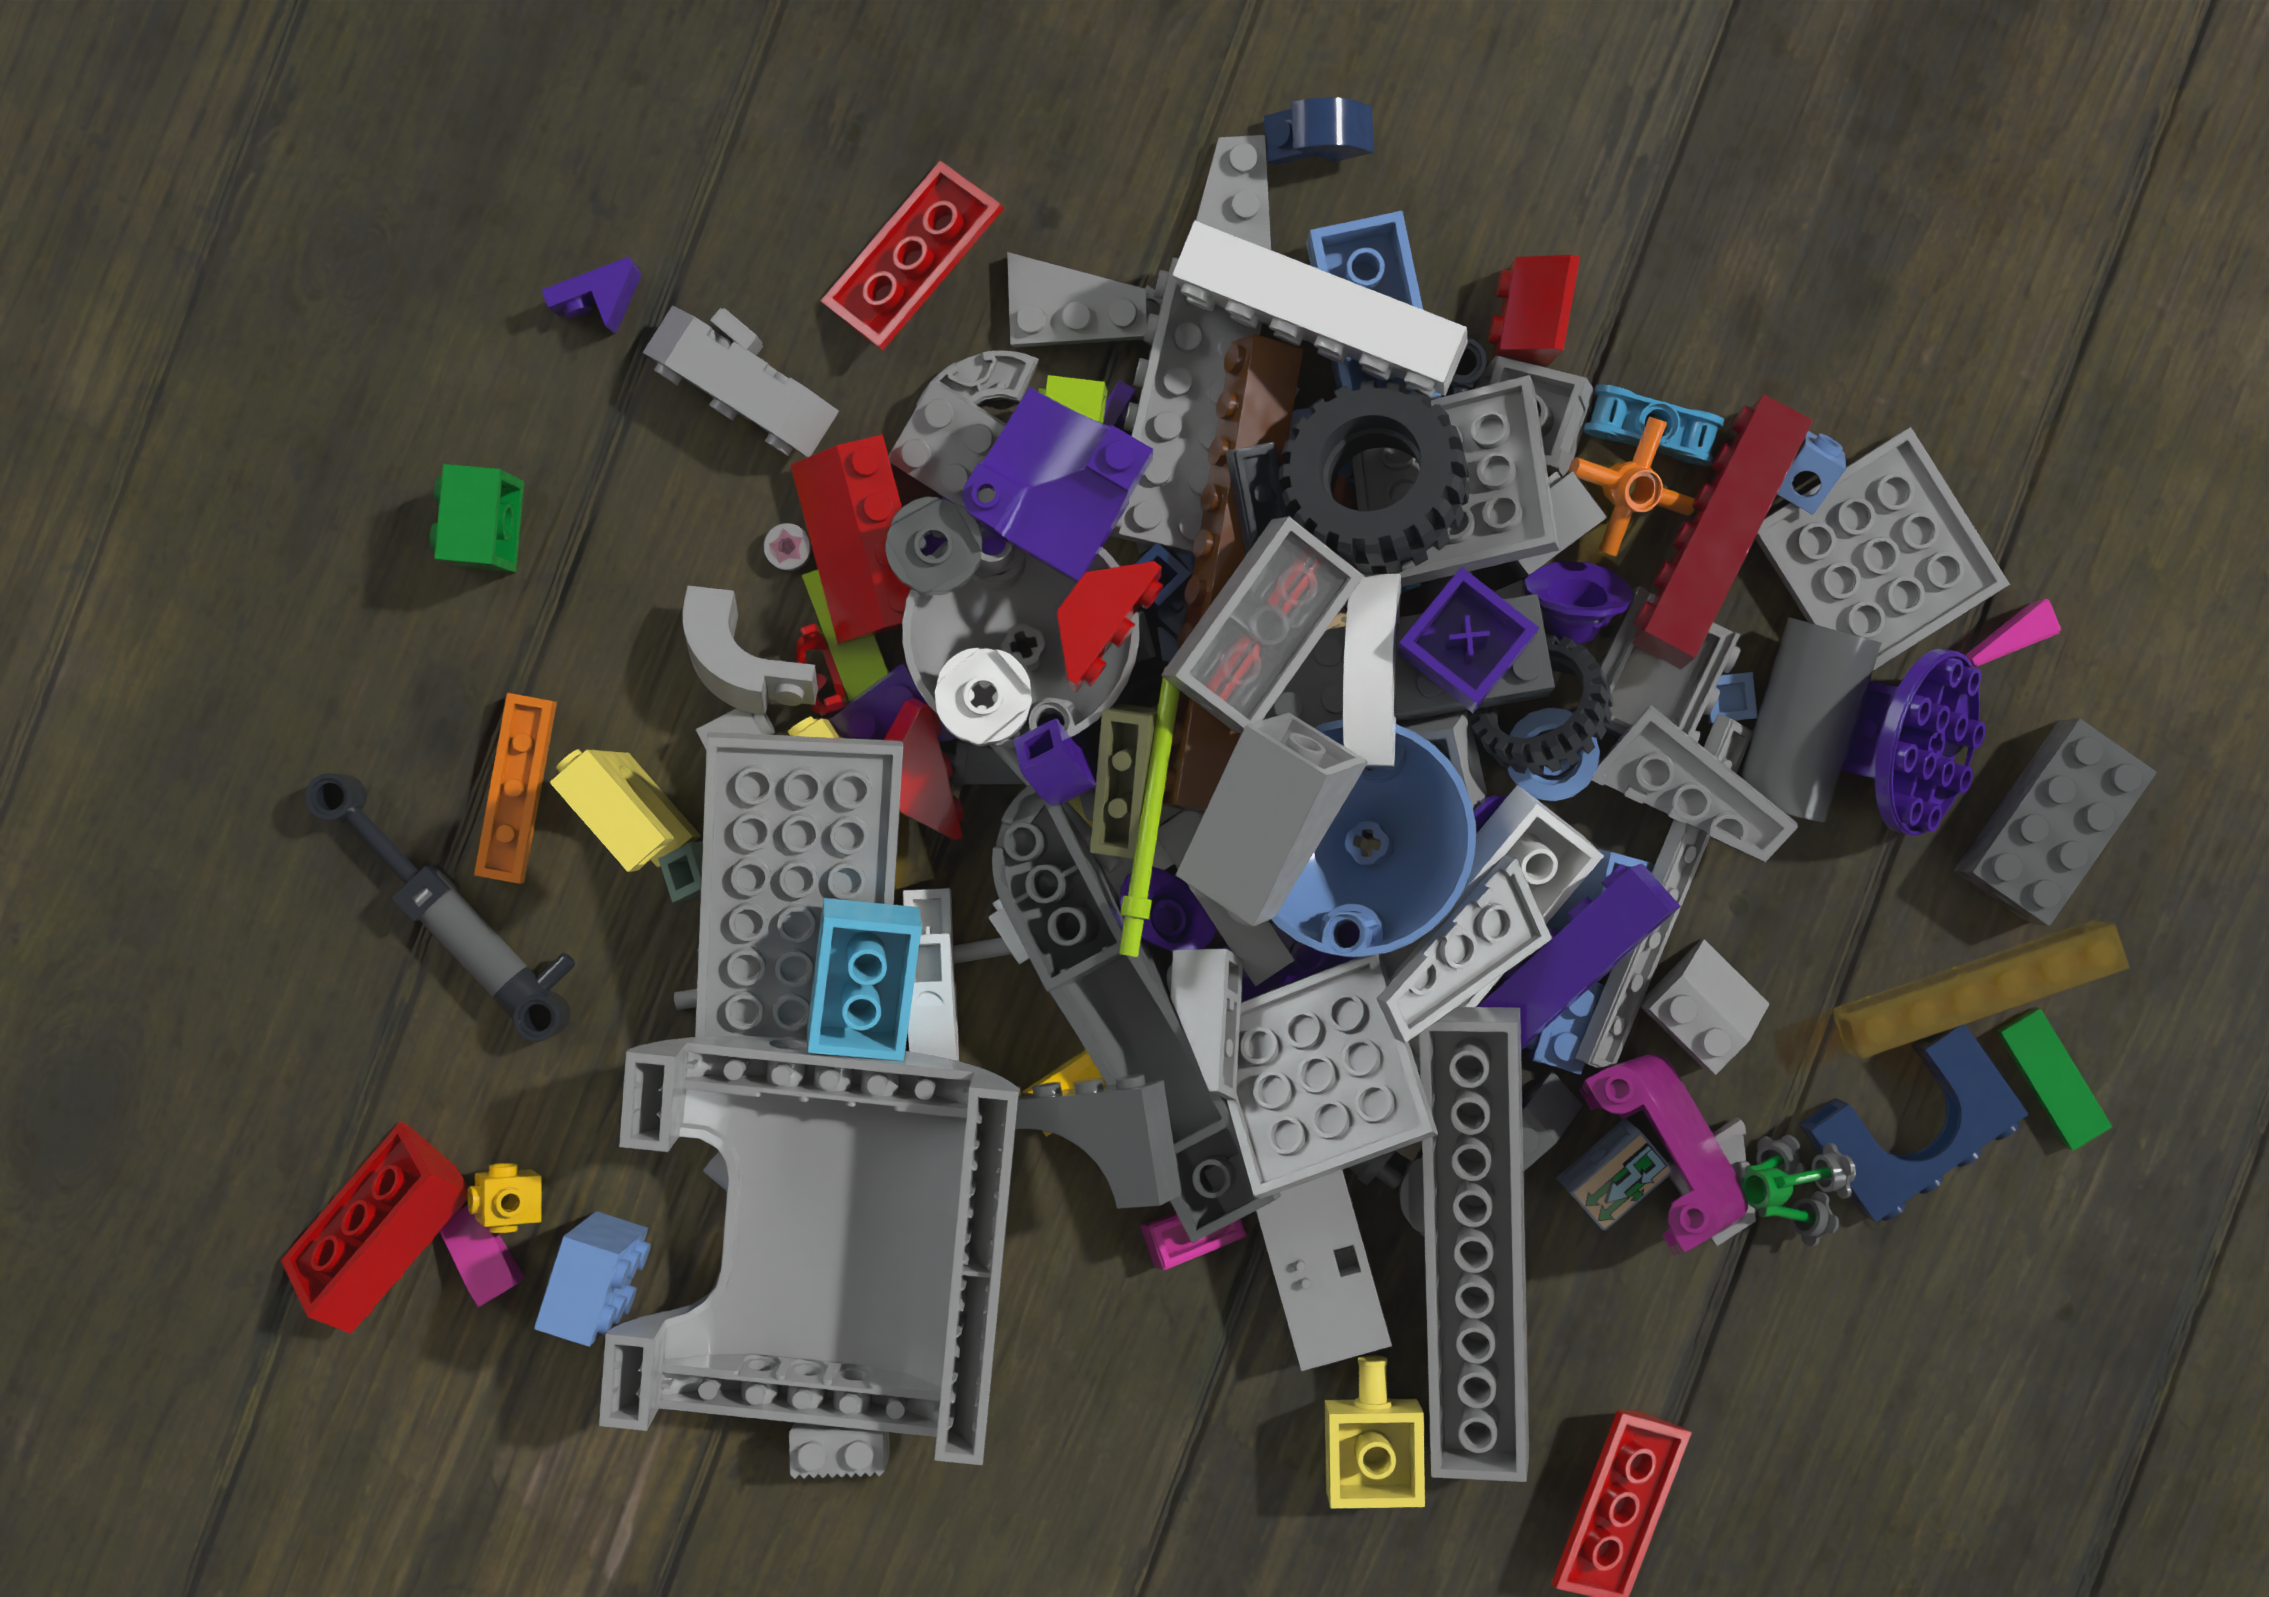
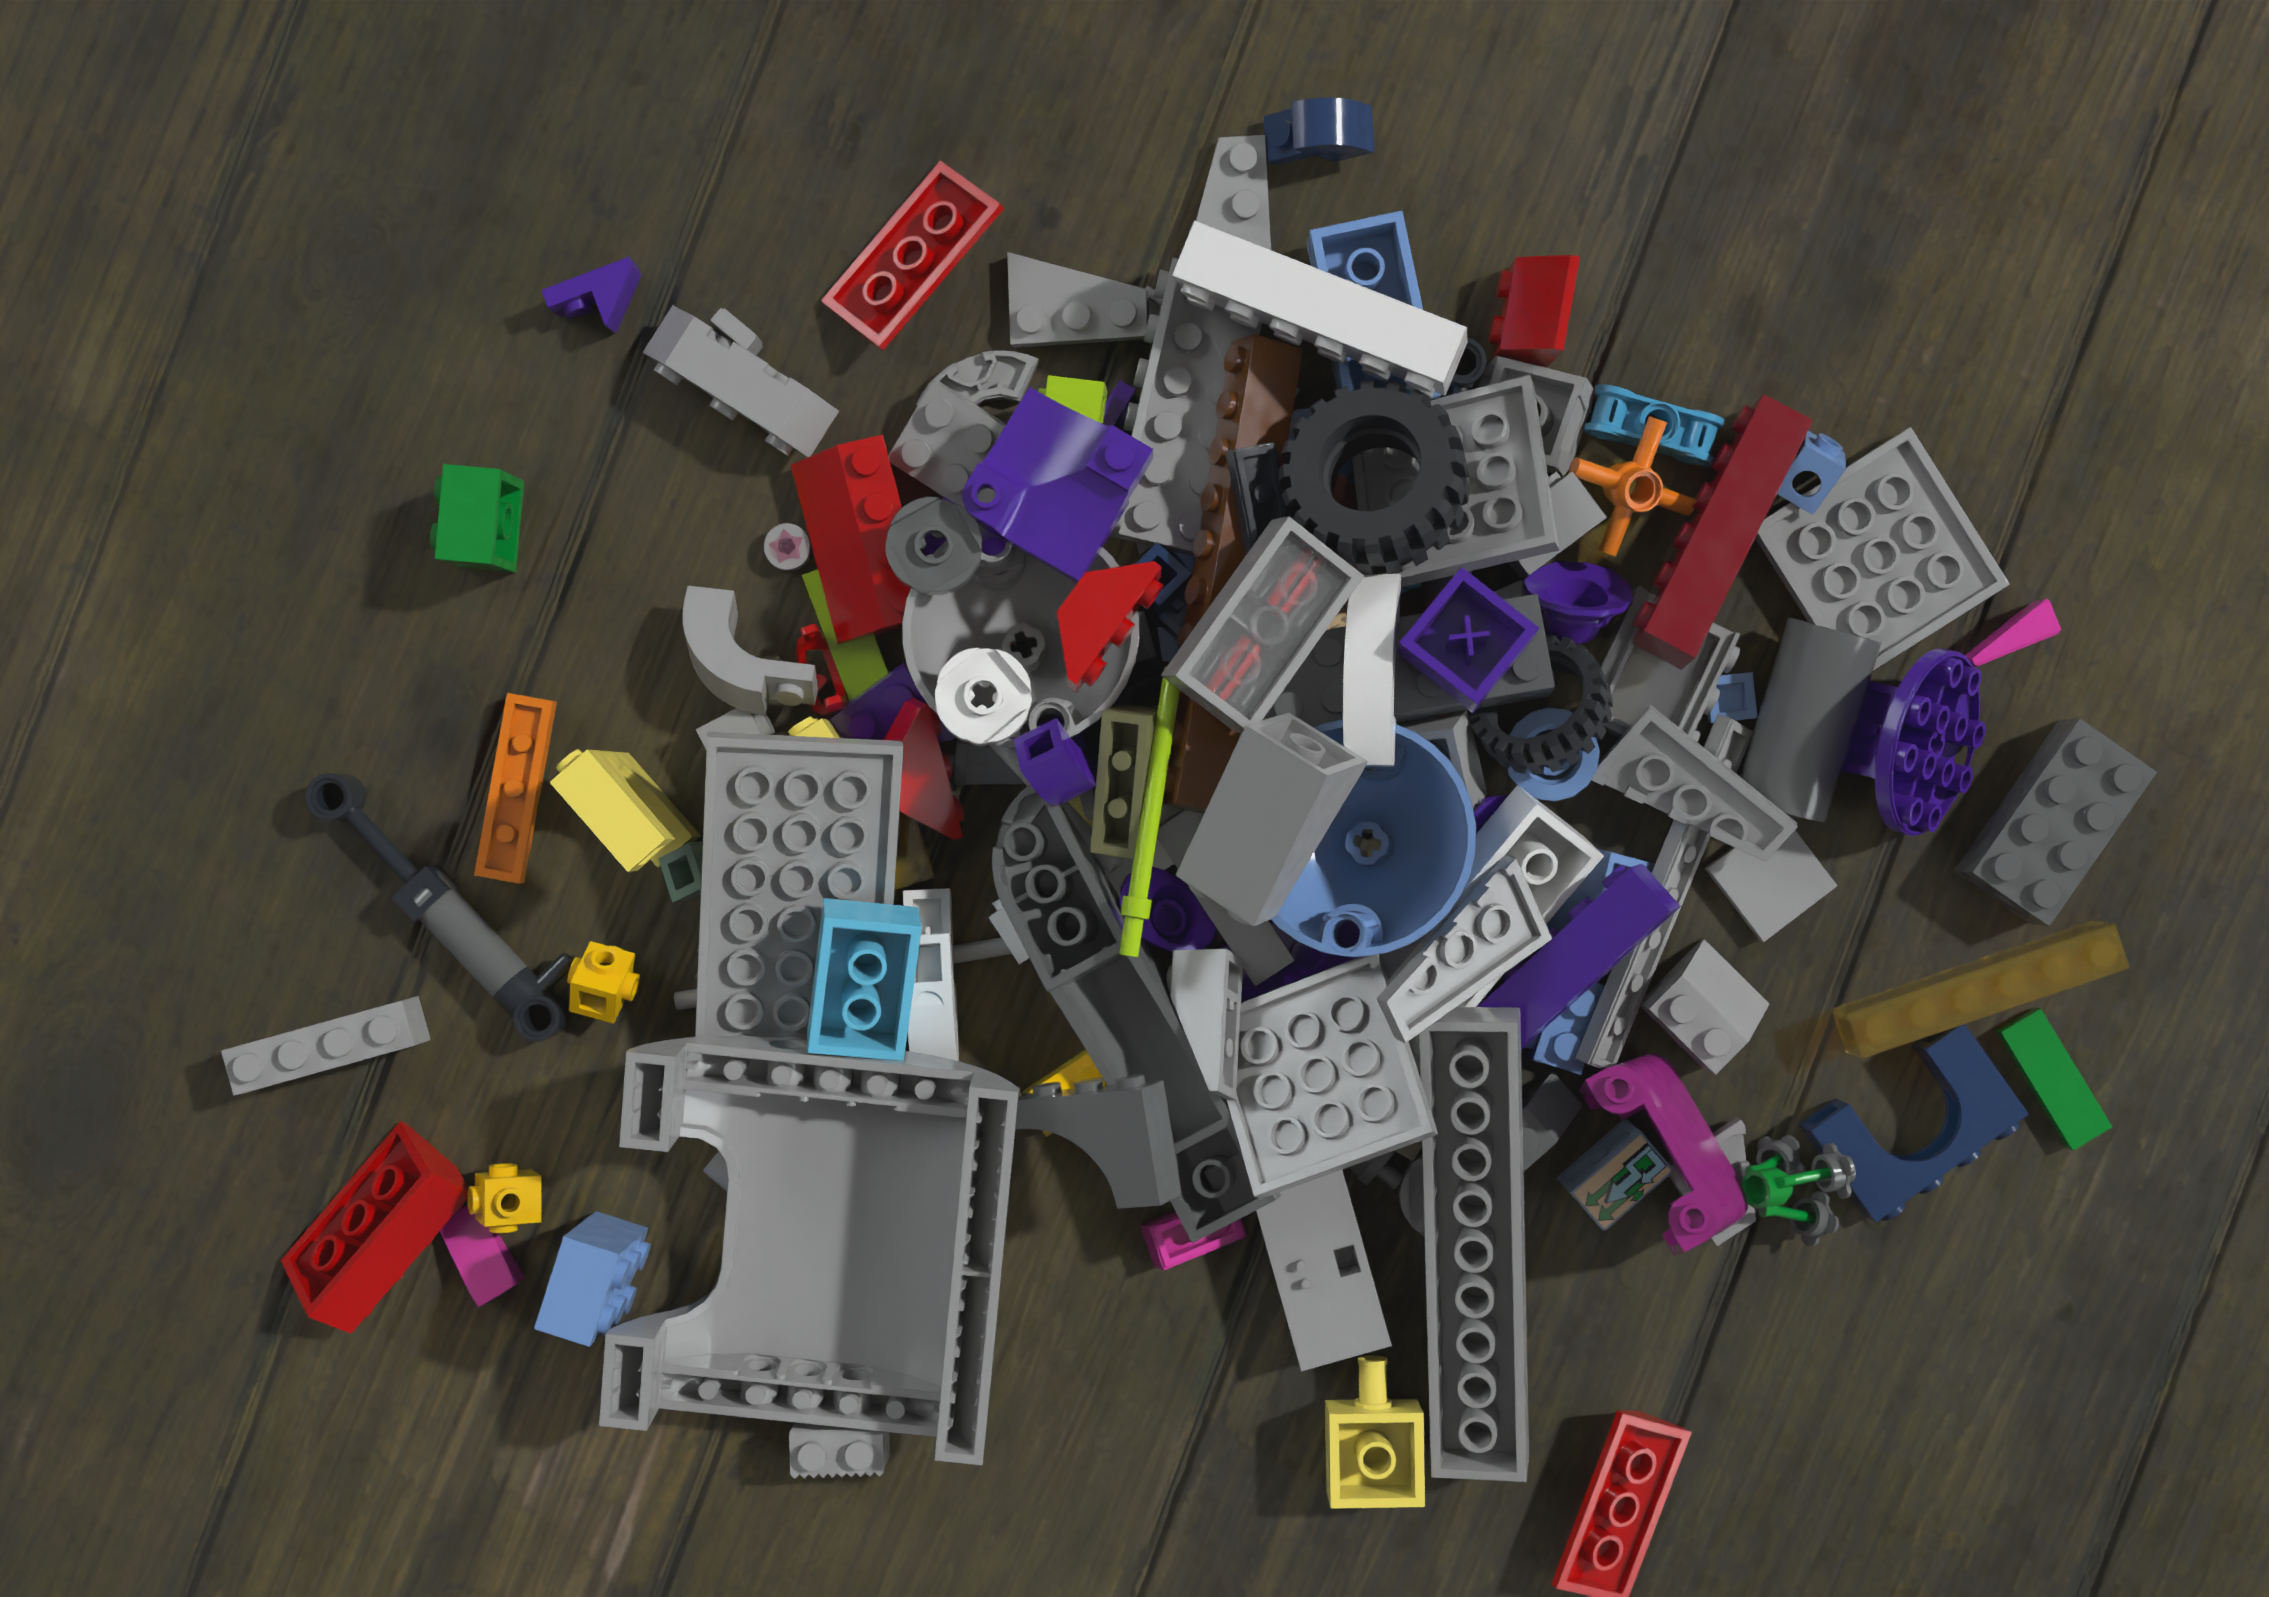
(325, 1045): none -> light grey brick
(602, 981): none -> yellow brick
(1771, 891): none -> light grey tile

